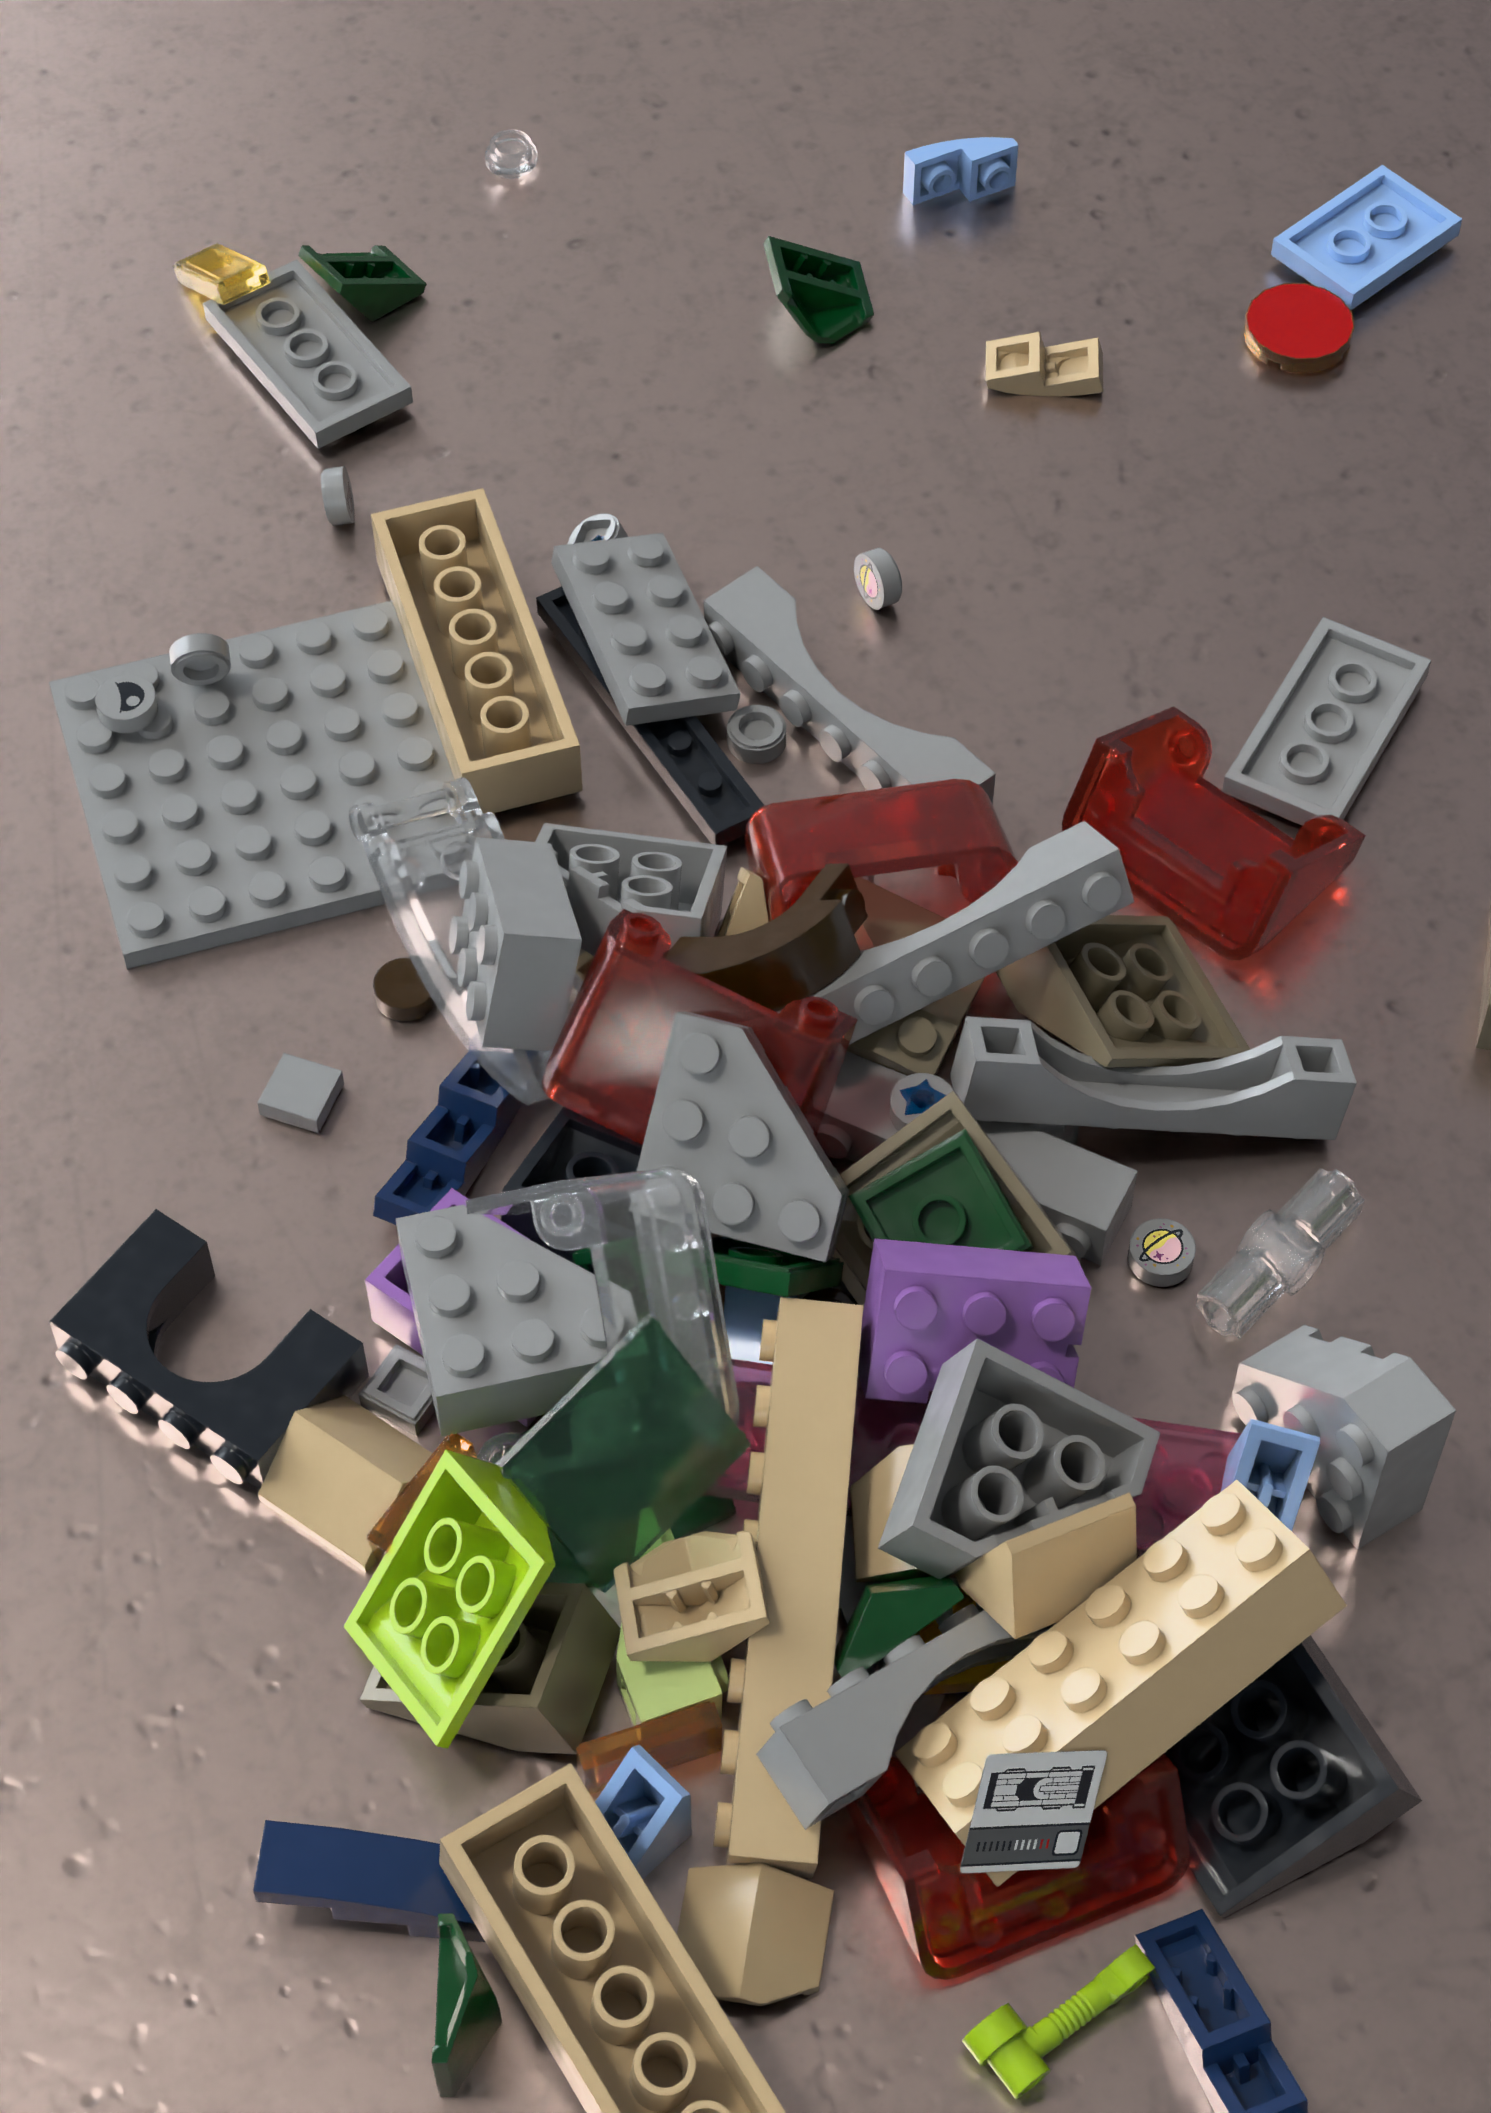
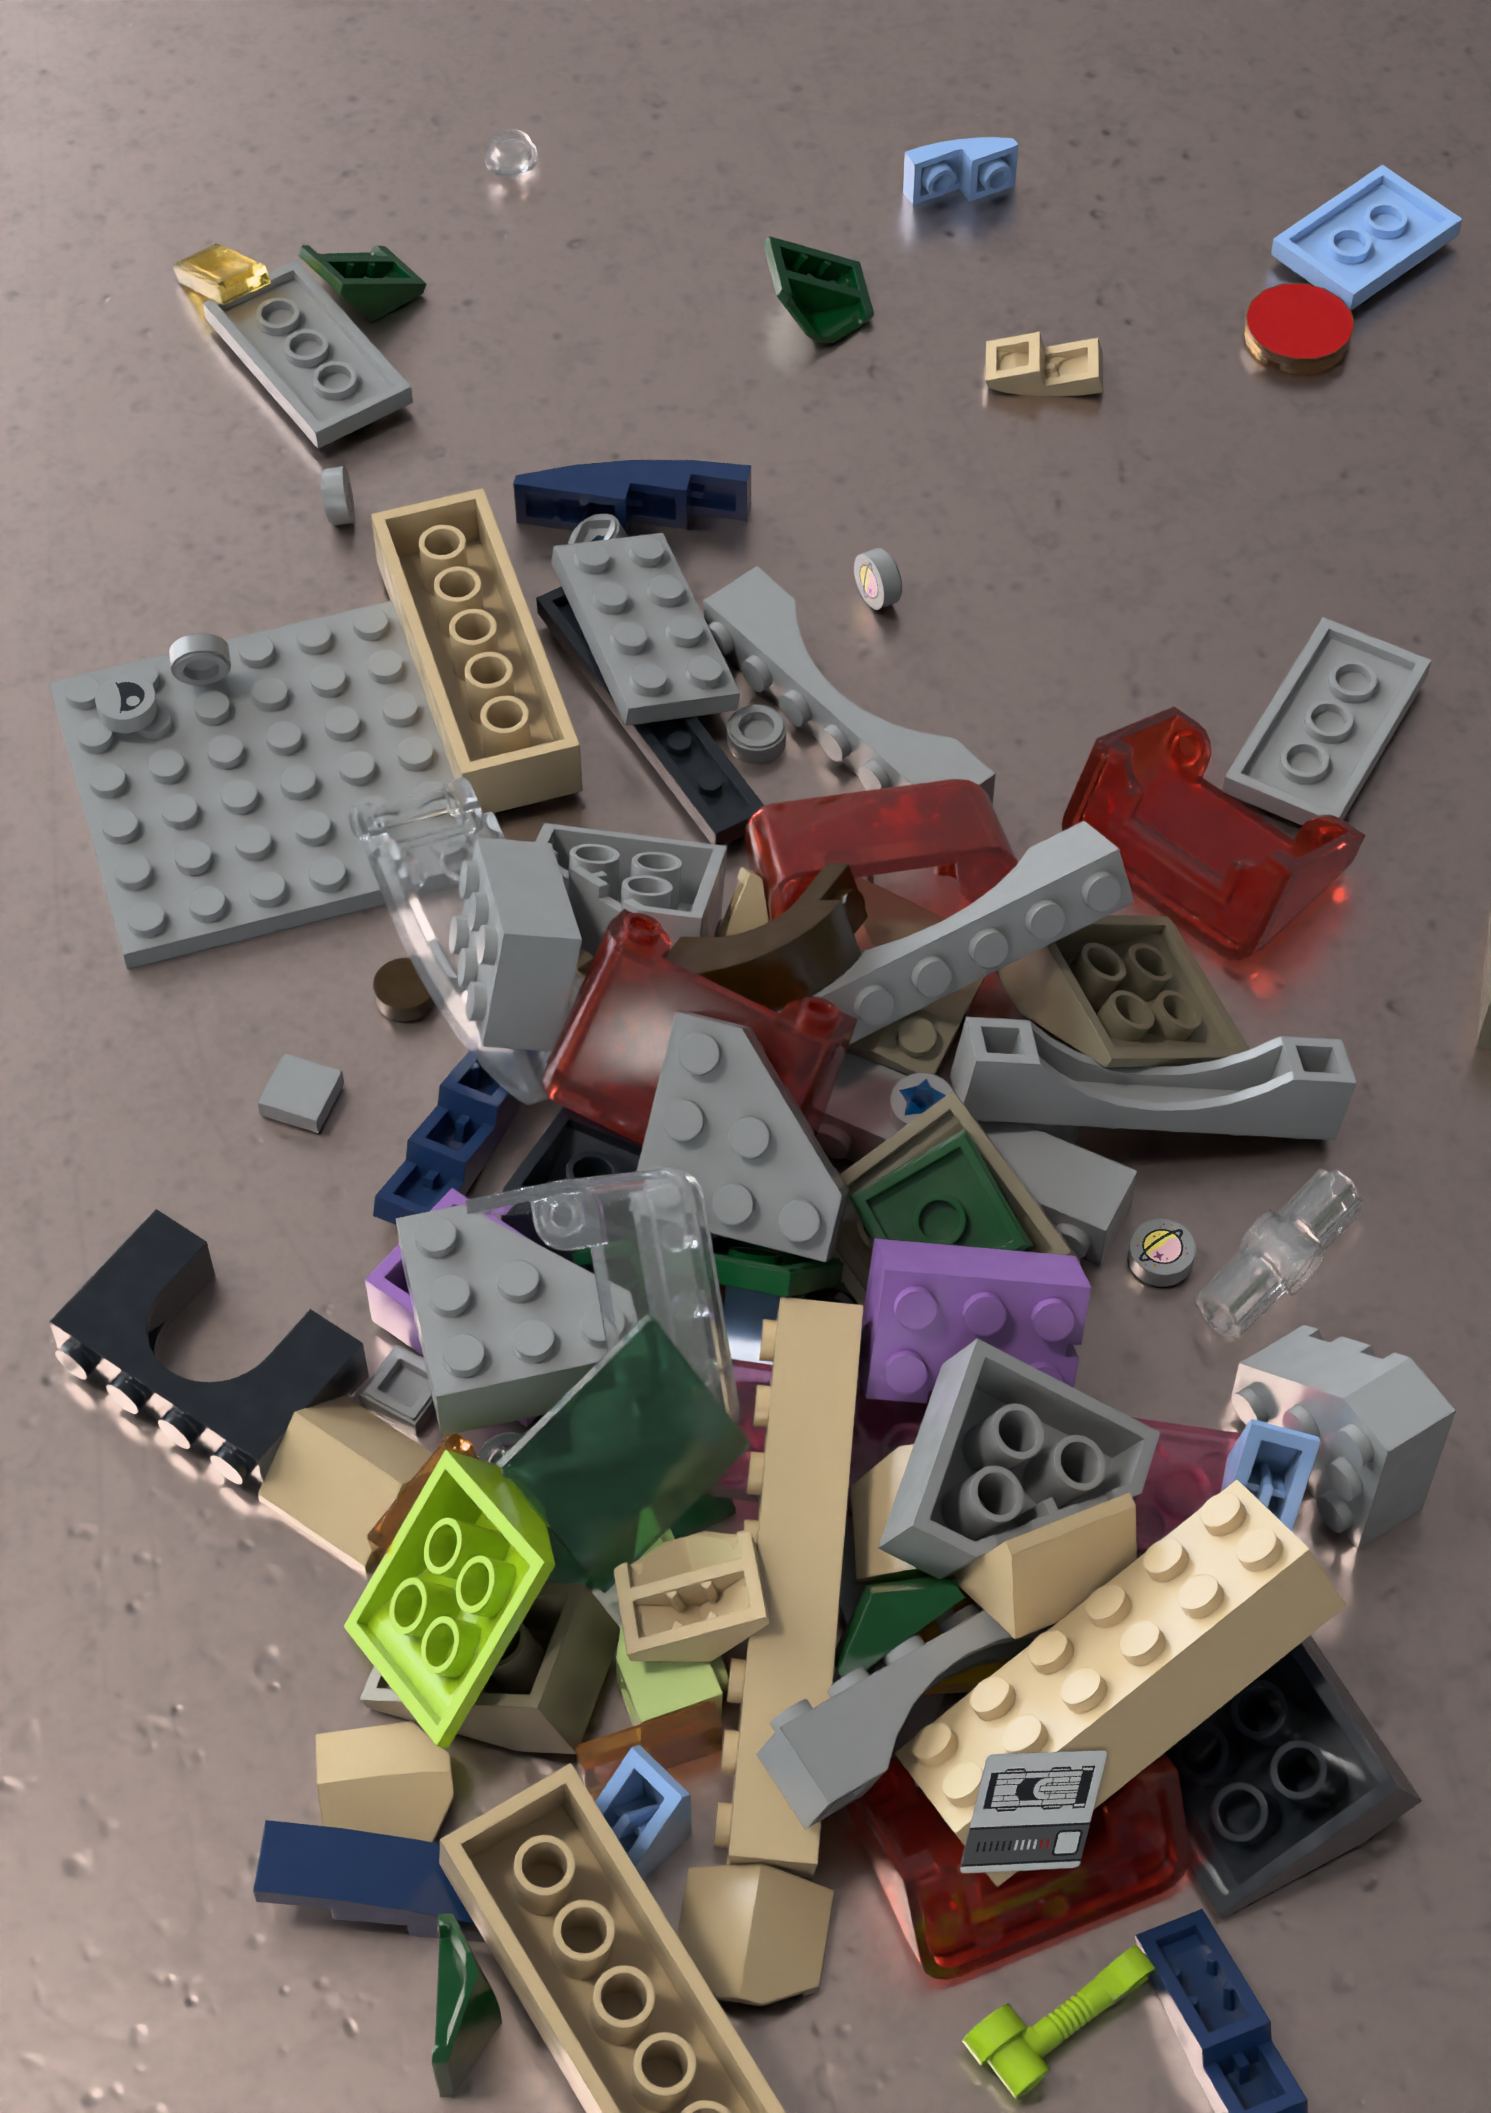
(384, 1781): none -> tan slope
(634, 492): none -> dark blue slope

